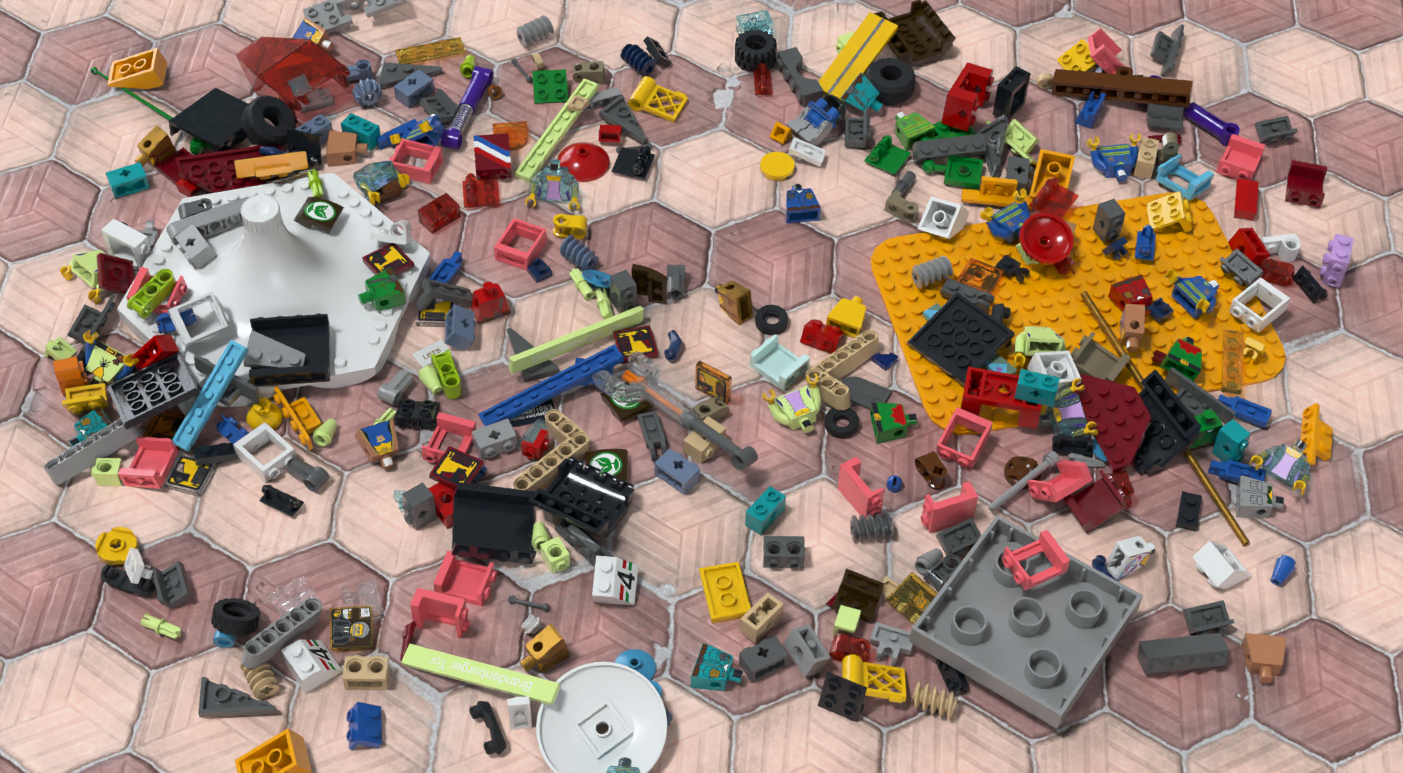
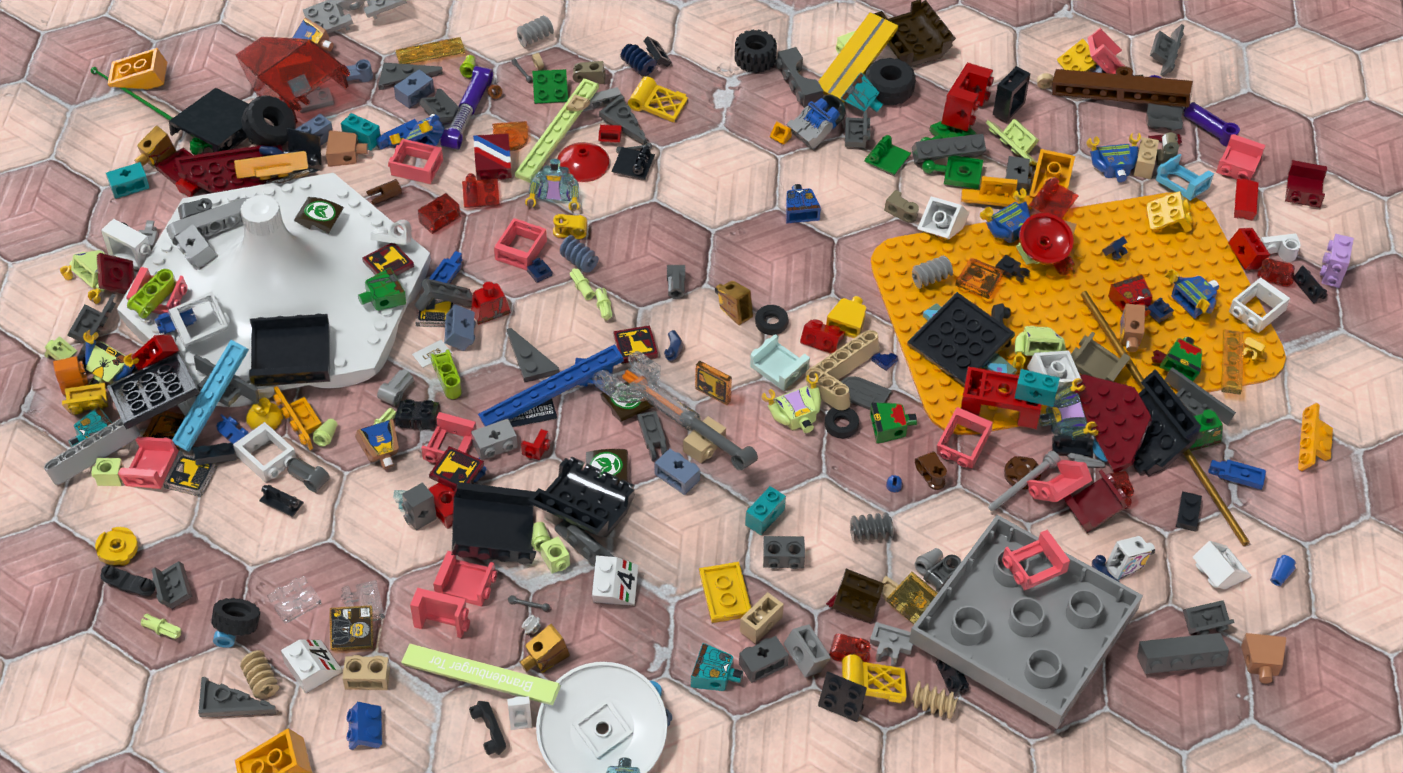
(135, 567): white plate -> none
(271, 354): light grey wing -> none
(281, 633): light grey beam -> none
(315, 183): lime axle -> none
(367, 92): sand blue gear -> none
(377, 175): clear light blue torso -> none
(407, 636): dark red piece -> none
(430, 379): yellowish green cone -> none
(532, 432): clear light blue axle -> none
(573, 444): tan beam -> none
(575, 339): yellowish green tile -> none
(597, 278): dark azure dish -> none
(623, 291): dark grey brick -> none
(646, 664): dark azure dish -> none
(650, 283): dark brown slope -> none
(714, 408): dark tan leg -> none
(756, 20): clear light blue brick -> none
(762, 80): clear red hinge -> none
(777, 166): yellow tile -> none
(807, 152): white plate -> none
(847, 619): yellowish green panel -> none
(856, 491): coral panel -> none
(904, 184): dark grey axle -> none
(912, 129): bright green torso -> none
(949, 511): coral panel -> none
(959, 537): dark grey bracket -> none
(977, 297): dark grey hinge -> none
(994, 140): dark grey wing -> none
(1090, 111): blue hinge -> none
(1108, 220): dark grey brick -> none
(1145, 243): blue hinge -> none
(1231, 442): teal brick -> none
(1241, 268): dark grey bracket -> none
(1247, 410): blue hinge -> none
(1255, 498): light grey torso -> none
(1274, 130): dark grey bracket -> none
(1286, 464): torso -> none

